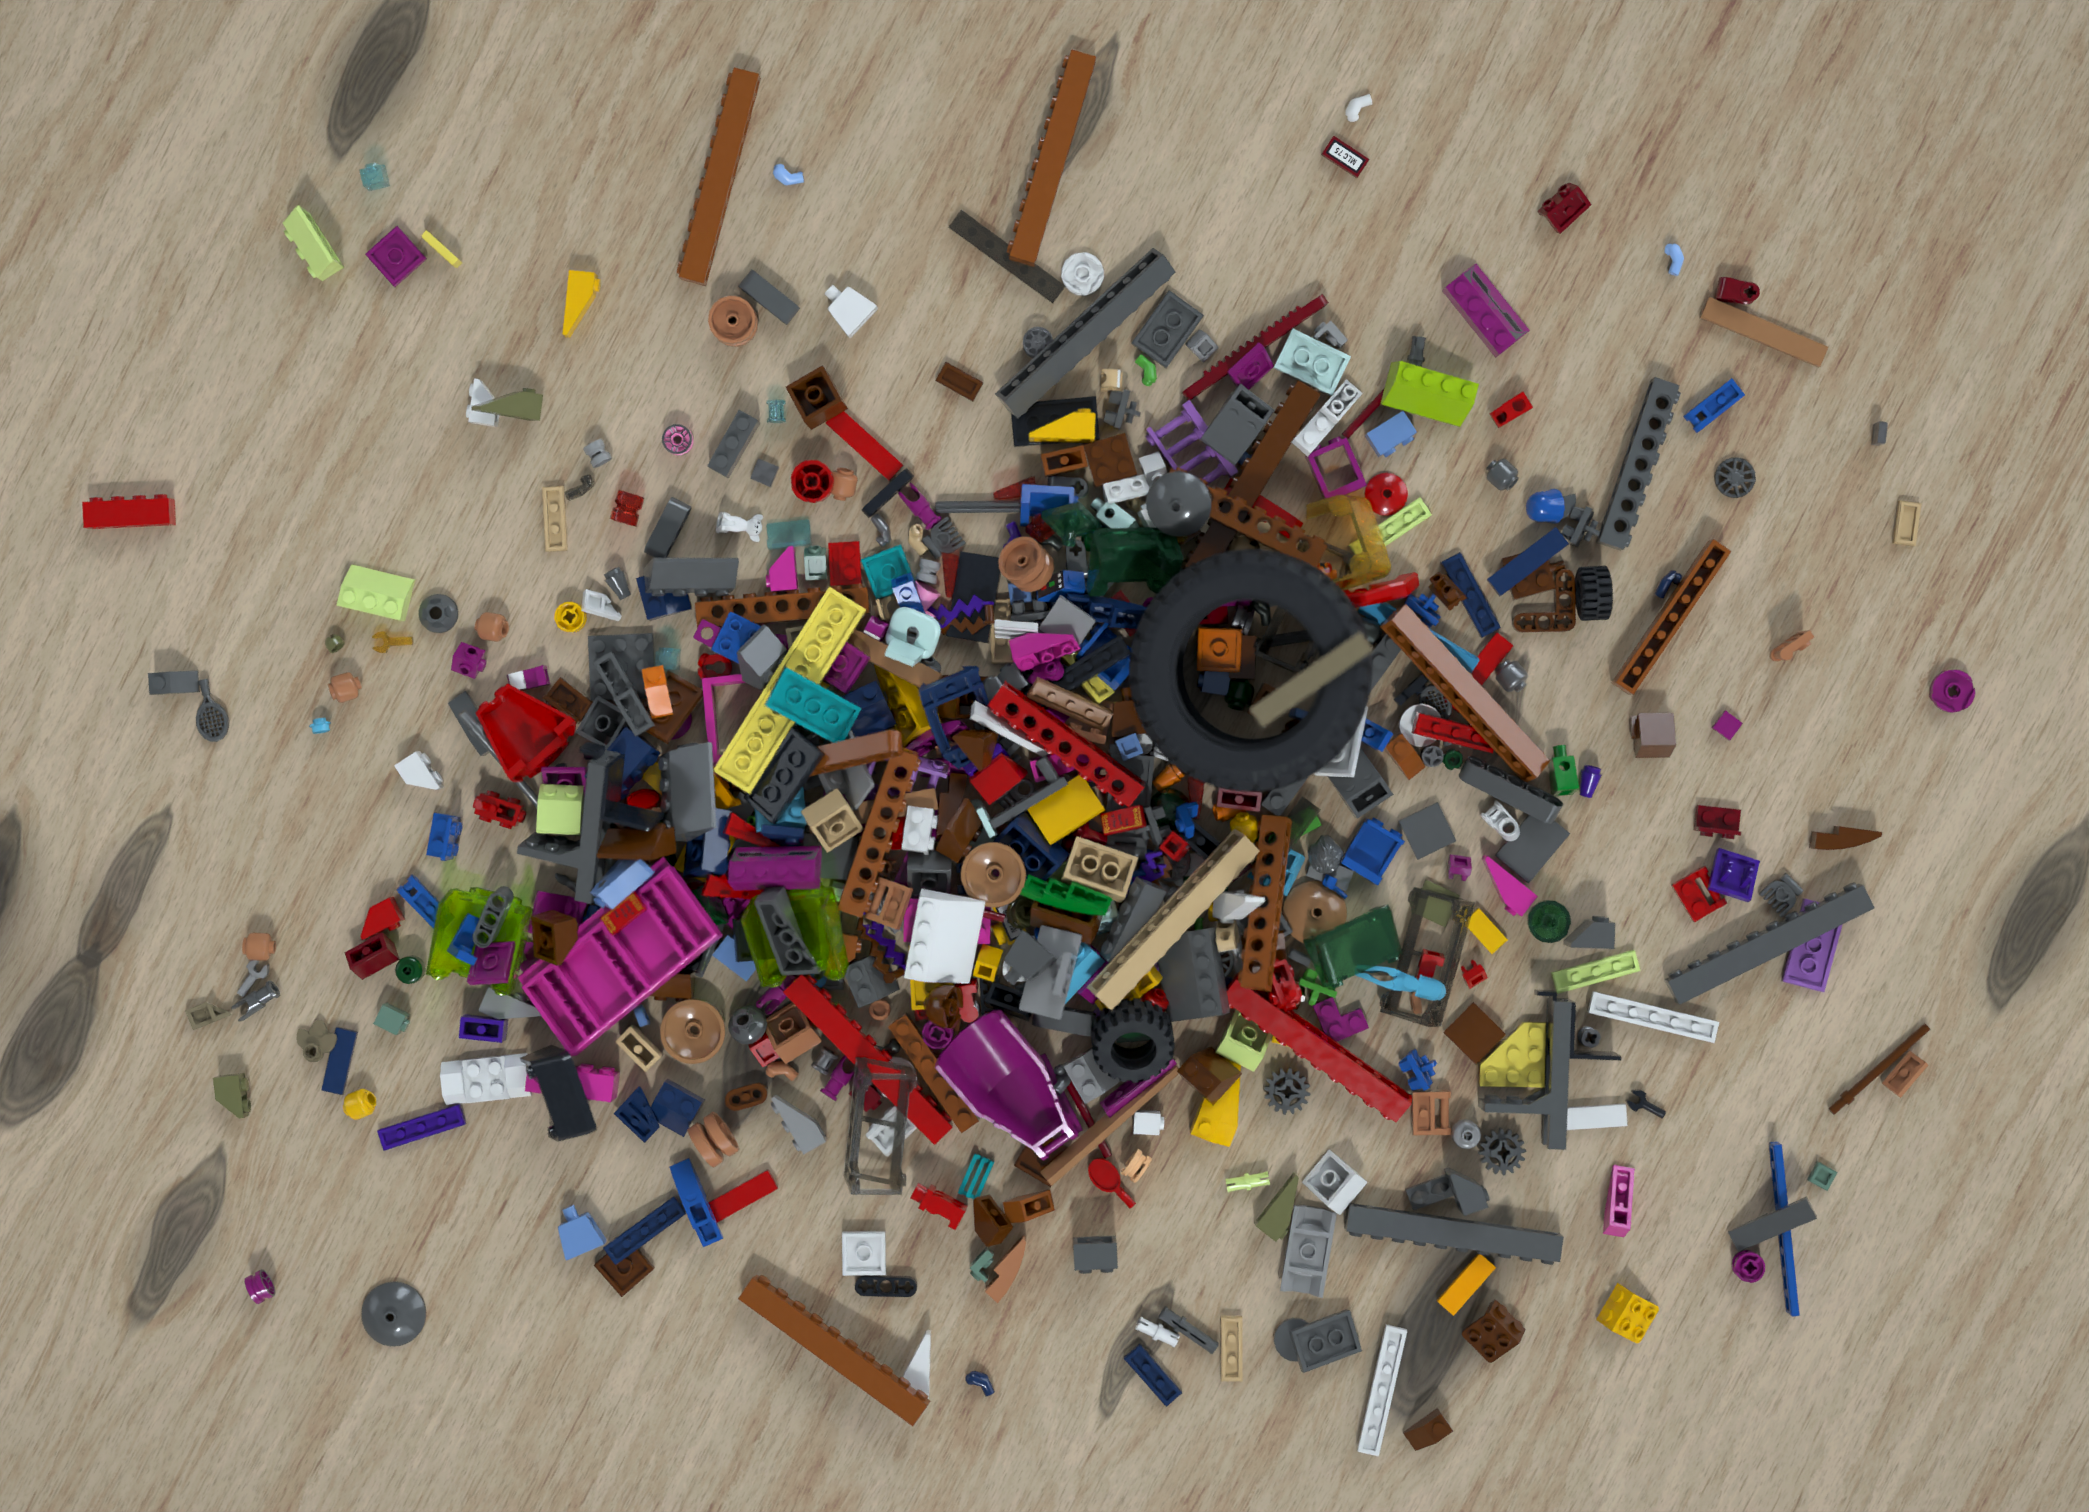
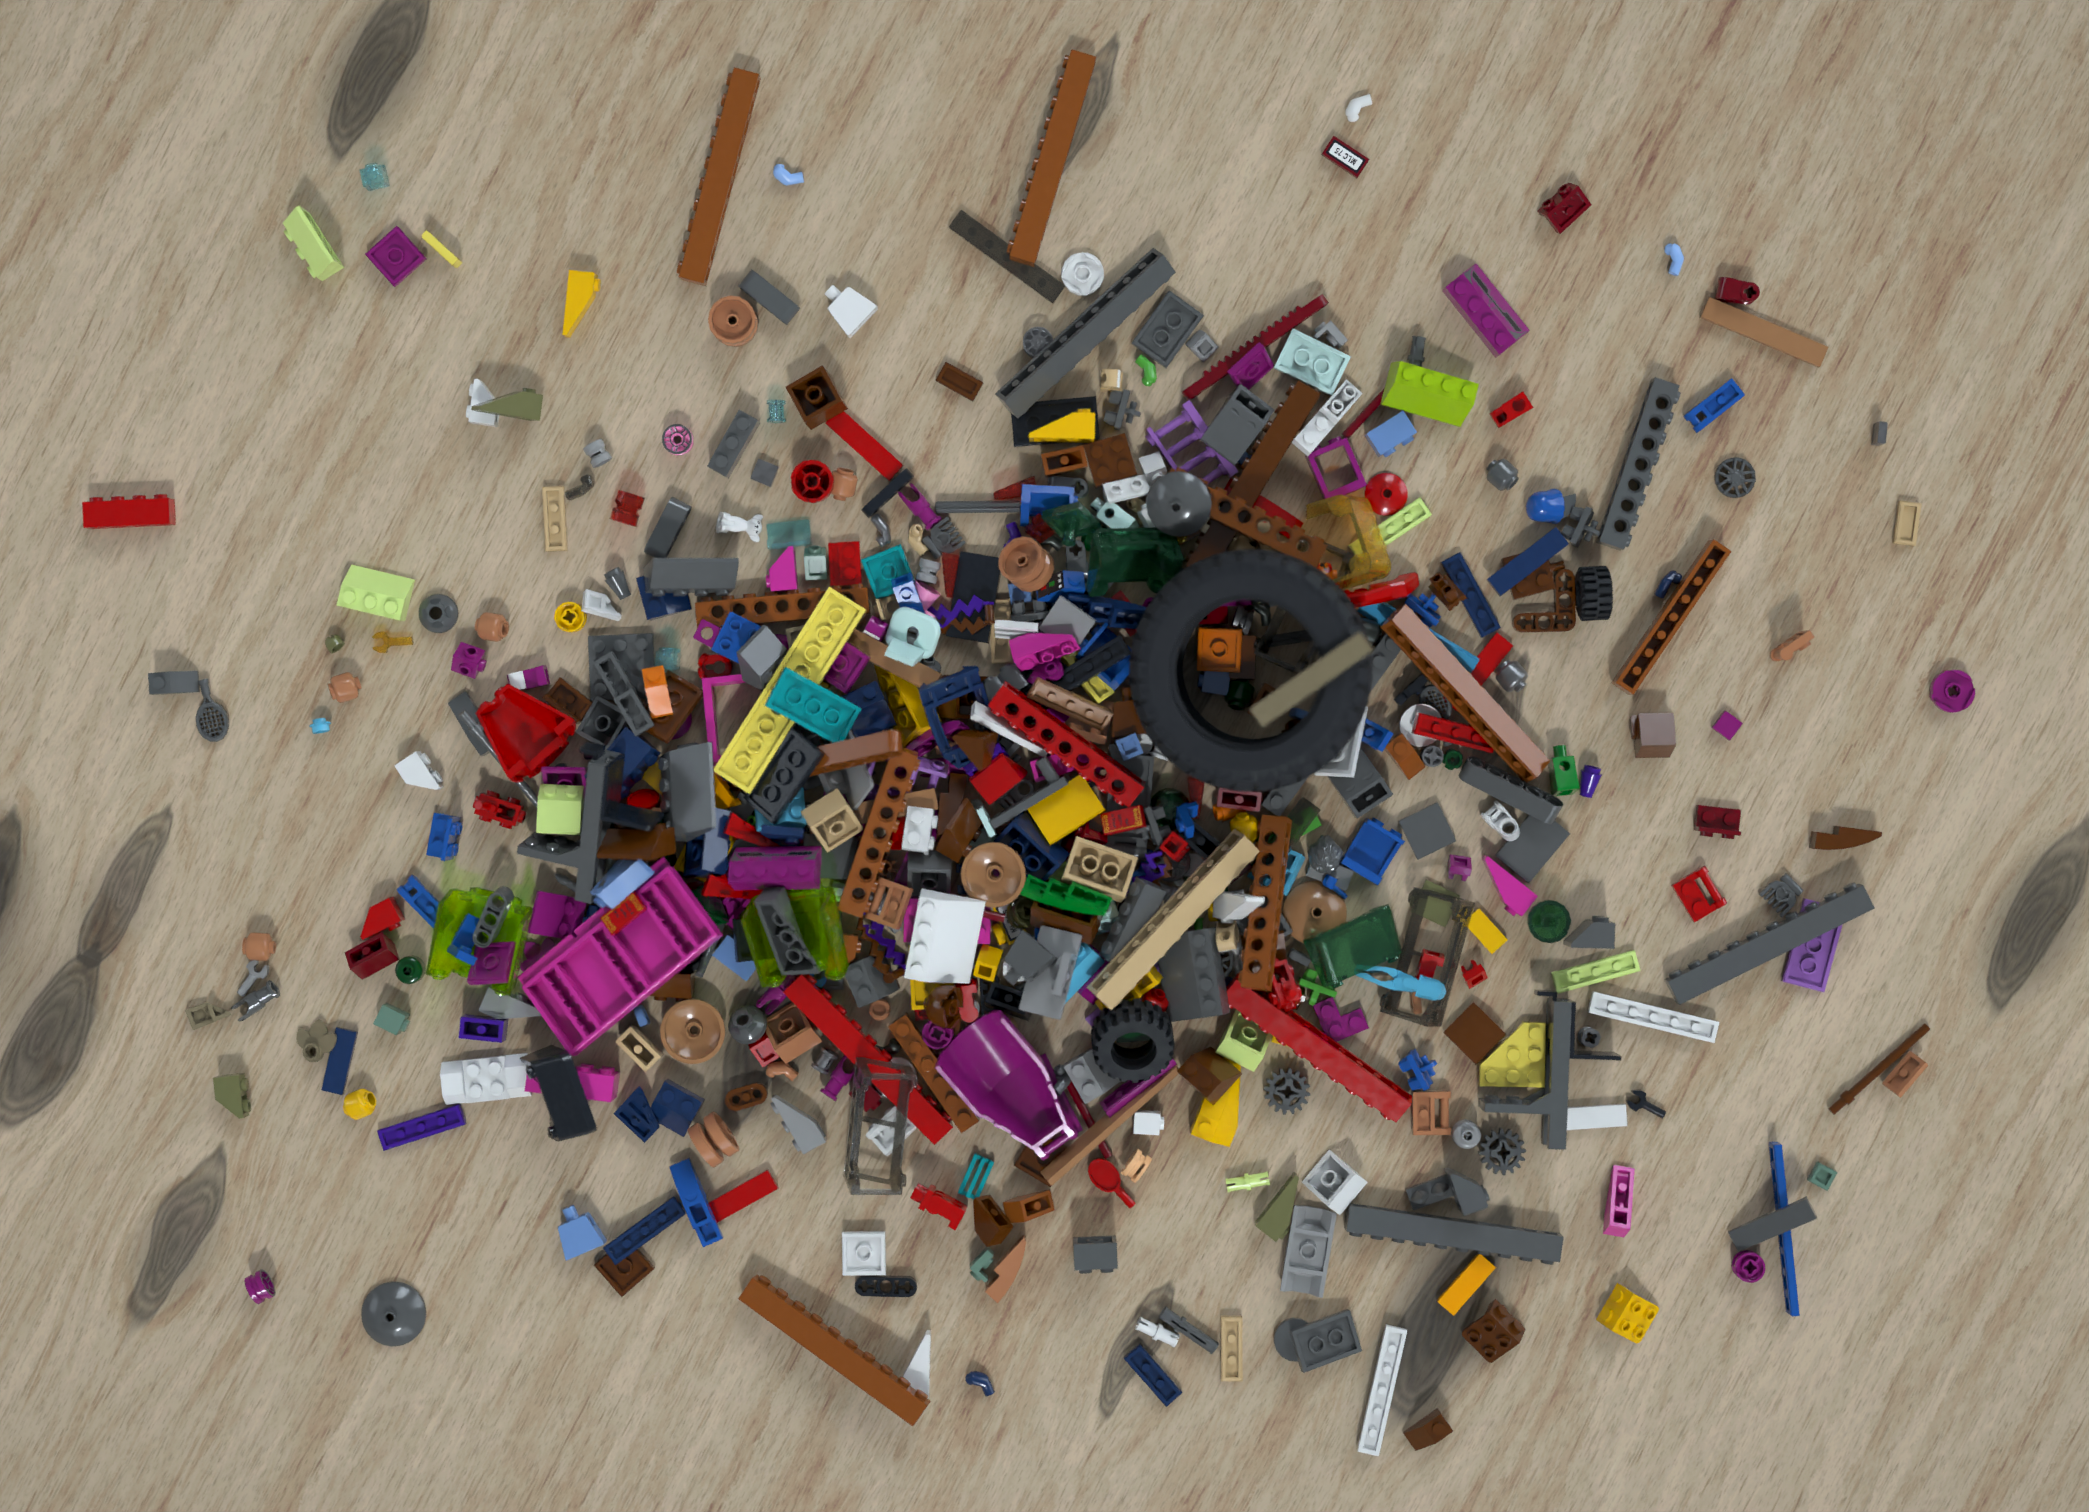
(553, 936): reddish brown slope -> none
(1072, 1021): dark grey beam -> none
(1168, 777): orange cone -> none
(1733, 875): dark purple plate -> none

